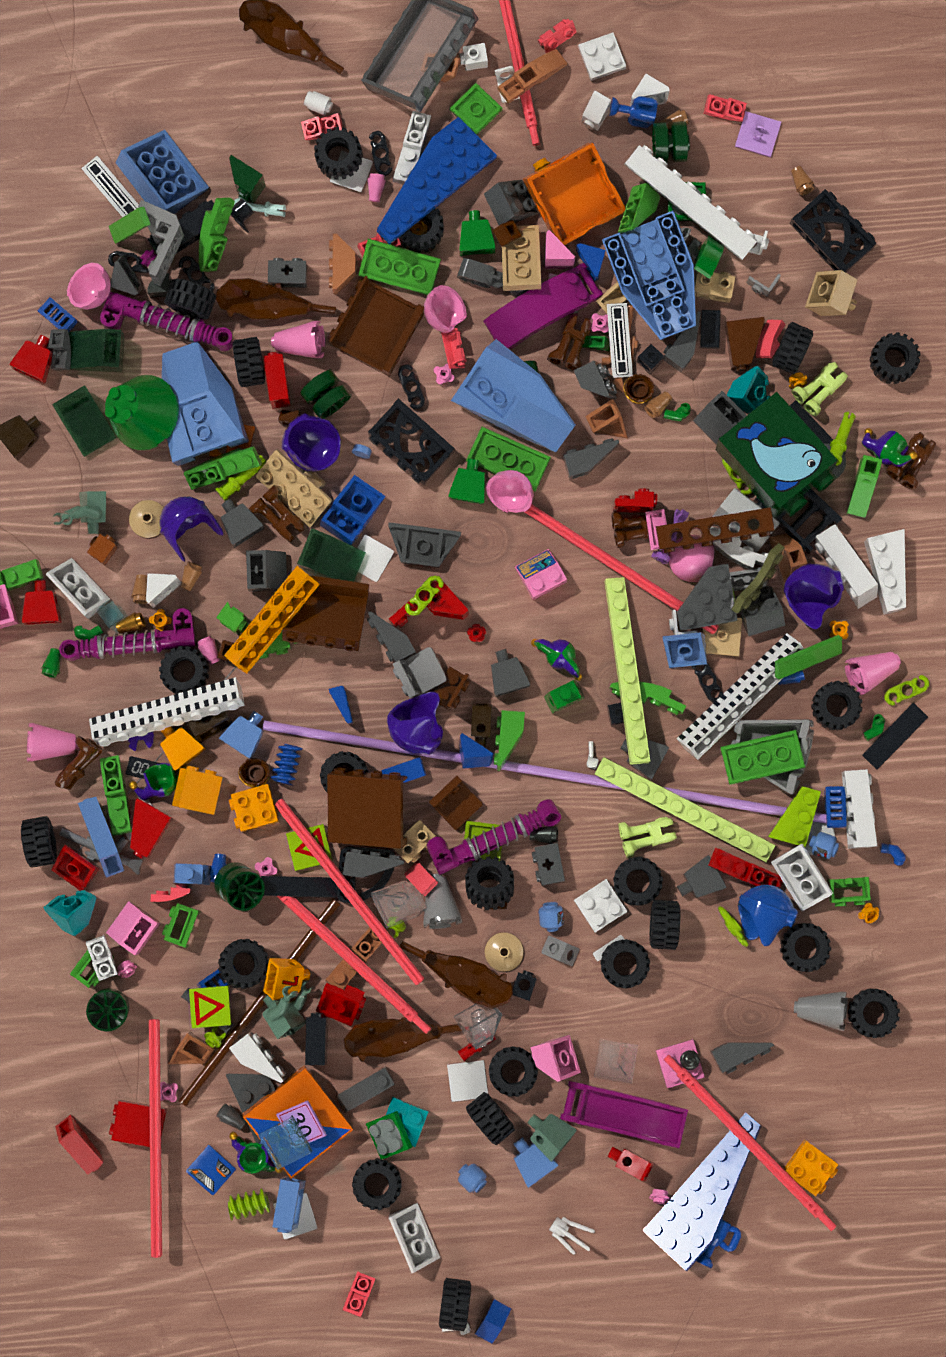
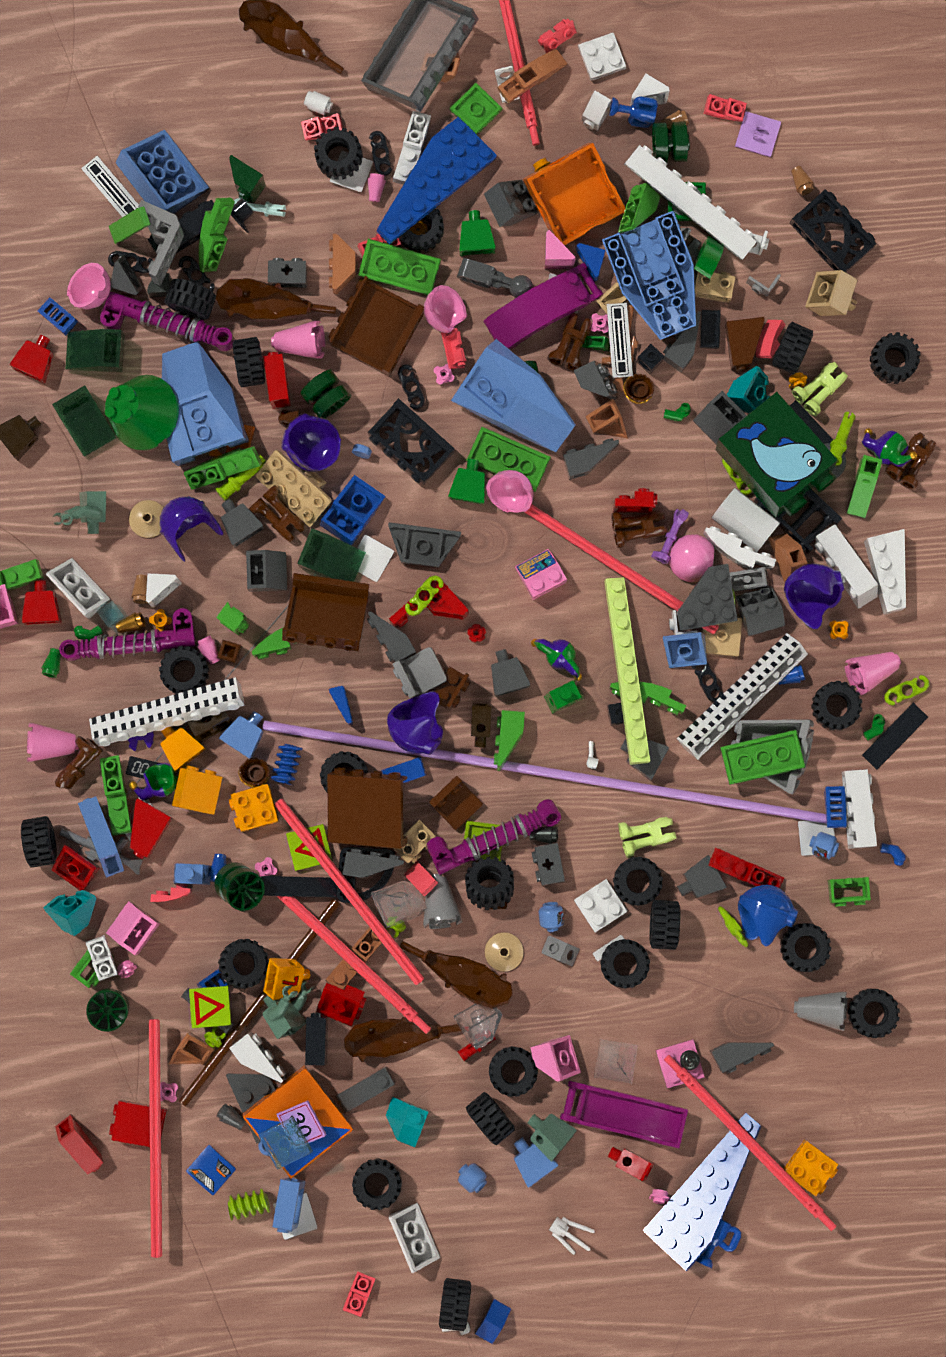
(60, 344): dark grey slope -> none
(102, 548): dark orange brick -> none
(147, 257): magenta plate -> none
(188, 926): bright green window -> none
(190, 575): medium nougat cone -> none
(252, 1156): green piece -> none
(271, 620): light orange brick -> none
(389, 1135): light grey piece -> none
(467, 1080): white sticker -> none
(473, 754): blue slope -> none
(474, 57): white brick -> none
(507, 233): reddish brown slope -> none
(522, 261): tan plate -> none
(524, 994): black brick -> none
(654, 519): bright pink tile -> none
(658, 404): medium nougat cone -> none
(684, 809): yellowish green plate -> none
(762, 516): reddish brown brick -> none
(767, 571): olive plate -> none
(798, 818): lime wing -> none
(802, 877): white slope -> none
(808, 657): bright green tile -> none
(869, 913): light orange plate -> none

